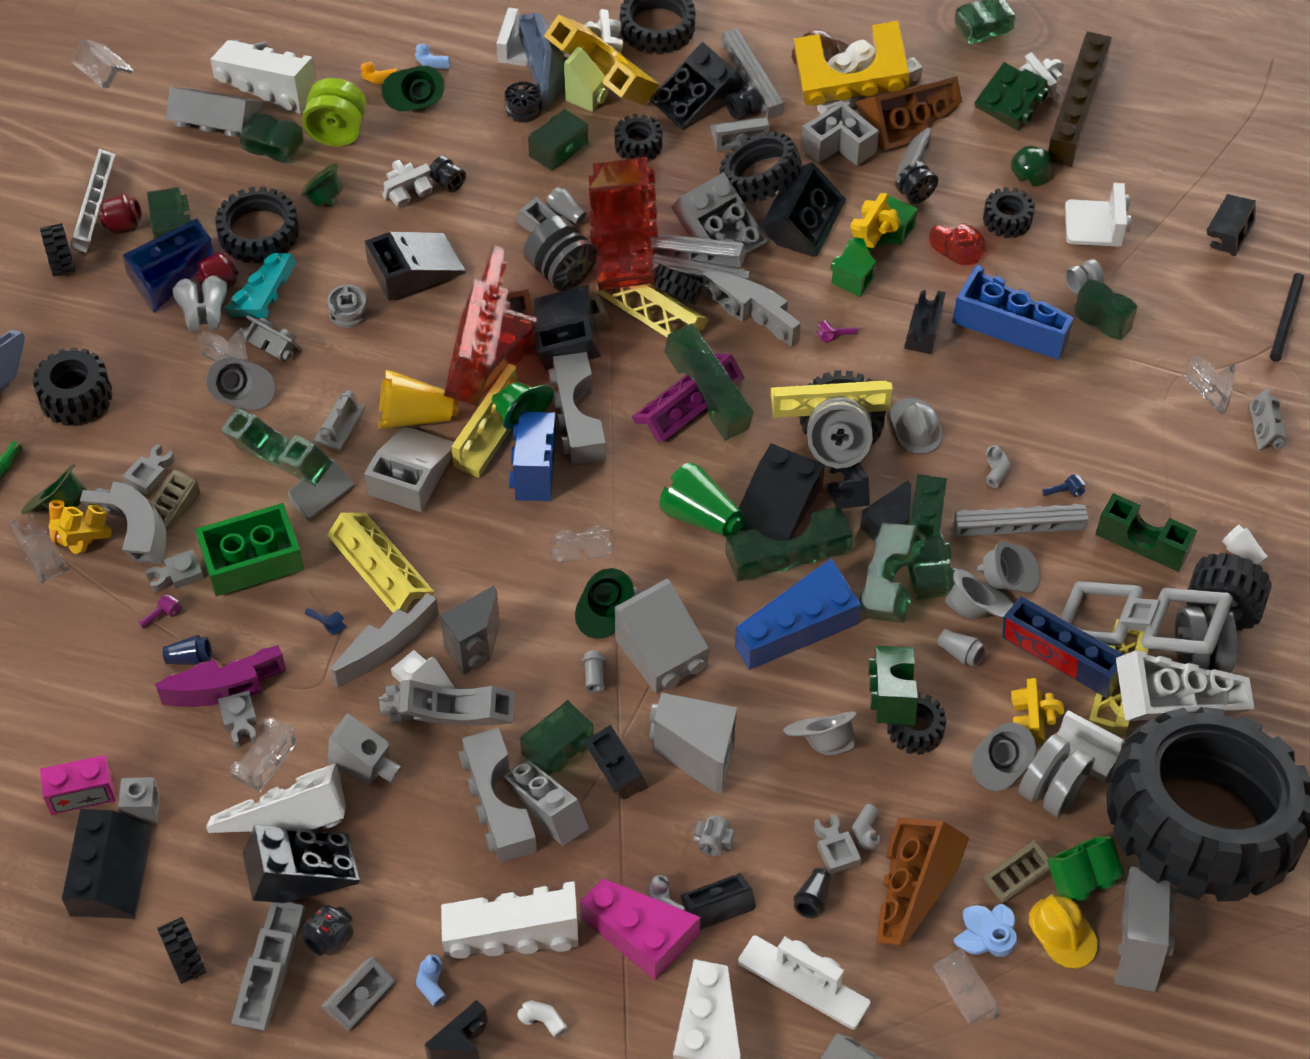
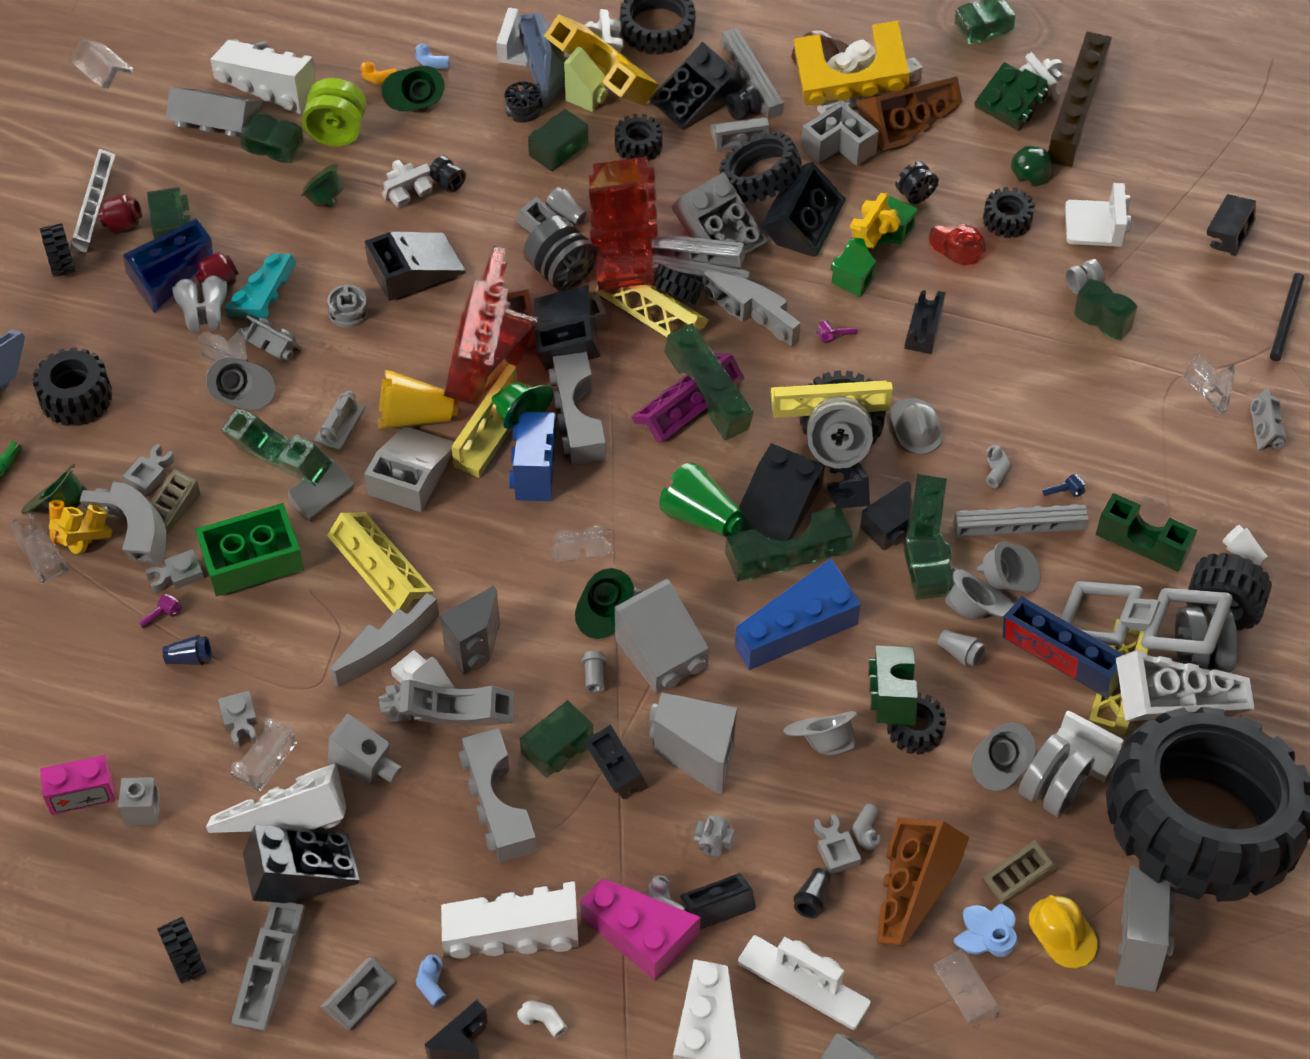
(106, 865): black slope -> none
(208, 683): magenta slope -> none
(250, 202): black tyre -> none
(328, 930): black head -> none
(332, 624): dark blue hand -> none
(548, 802): light grey slope -> none
(894, 549): clear green arch -> none
(915, 151): light grey slope -> none
(1011, 315): blue wedge -> none
(1032, 699): yellow hips -> none
(1086, 867): green brick -> none

